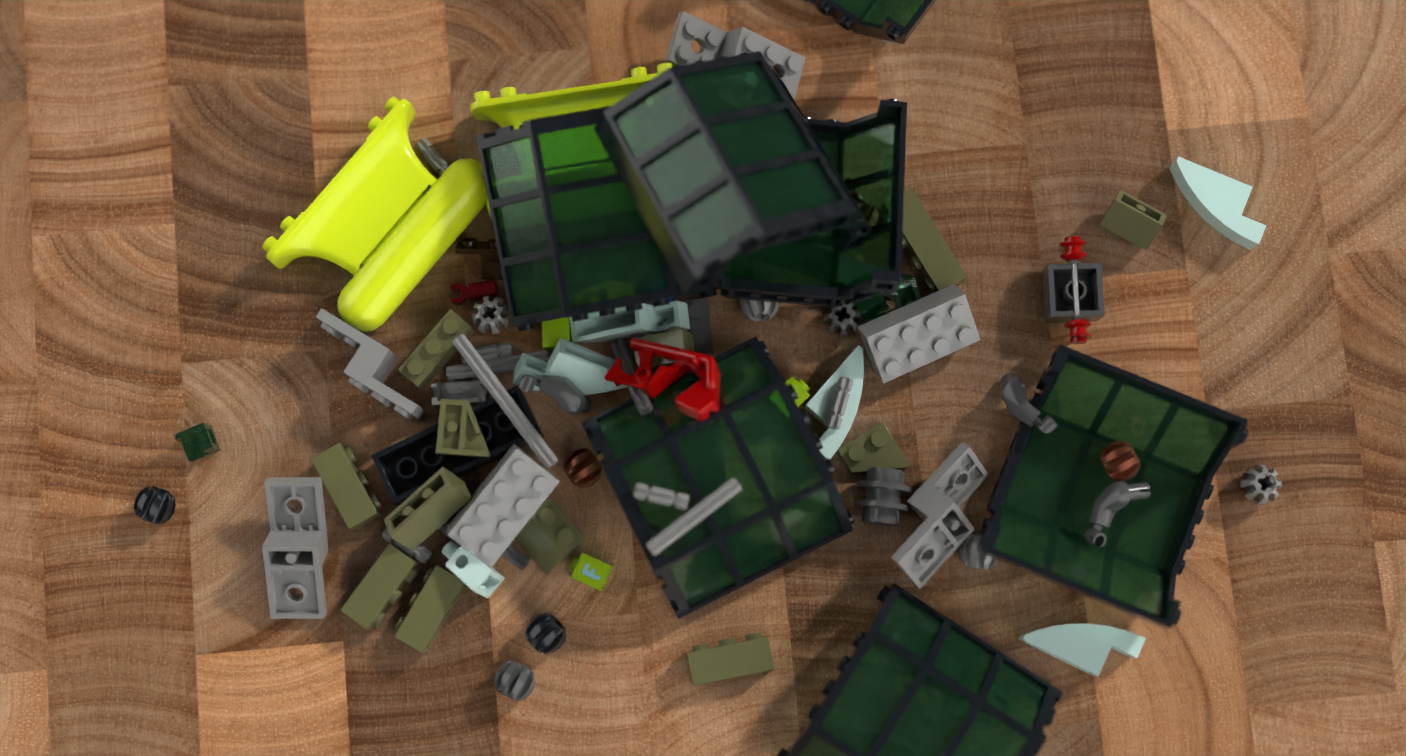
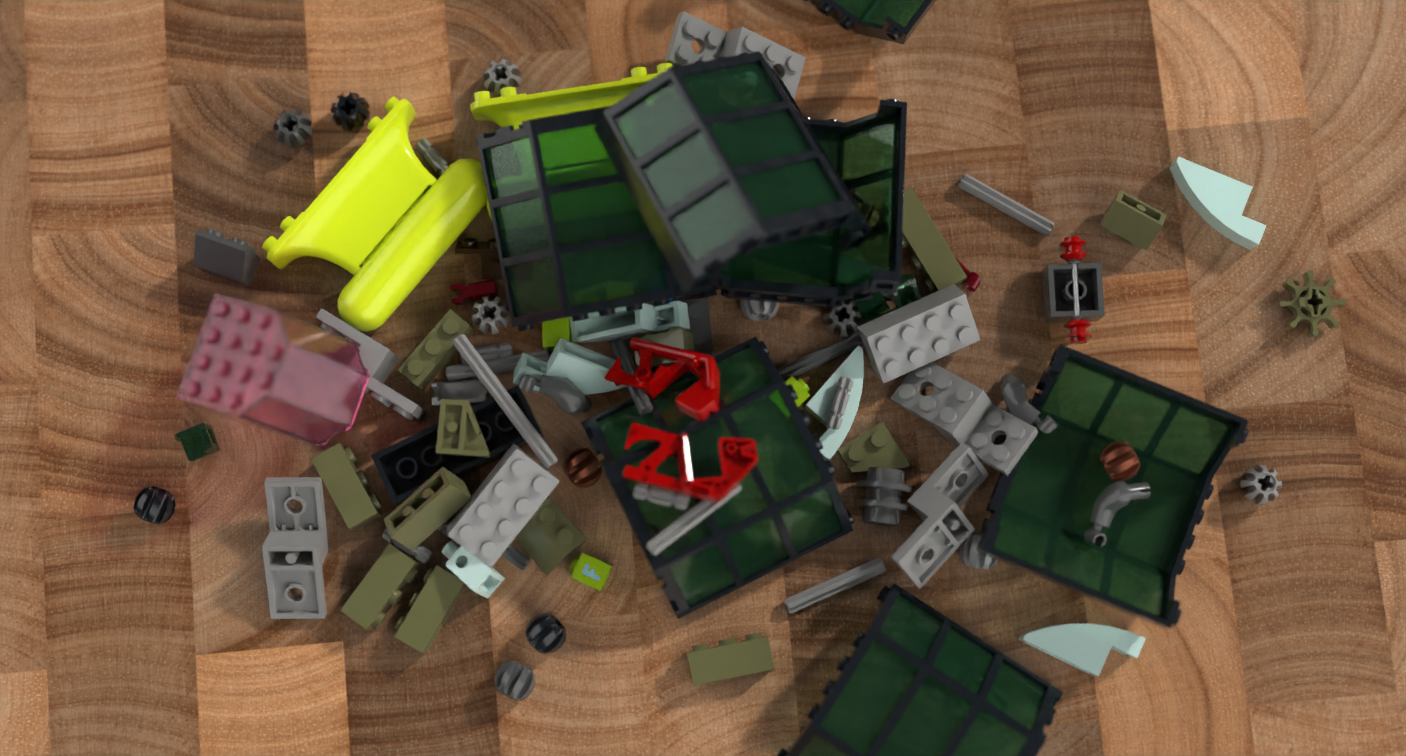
(225, 258): none -> dark grey slope
(274, 372): none -> clear pink windscreen
(293, 128): none -> dark grey piece
(358, 111): none -> black piece
(501, 70): none -> light grey piece
(735, 454): none -> red piece
(821, 356): none -> dark grey axle
(835, 585): none -> light grey axle
(965, 415): none -> light grey bracket
(973, 279): none -> dark red hand
(1006, 204): none -> light grey axle
(1314, 295): none -> olive gear

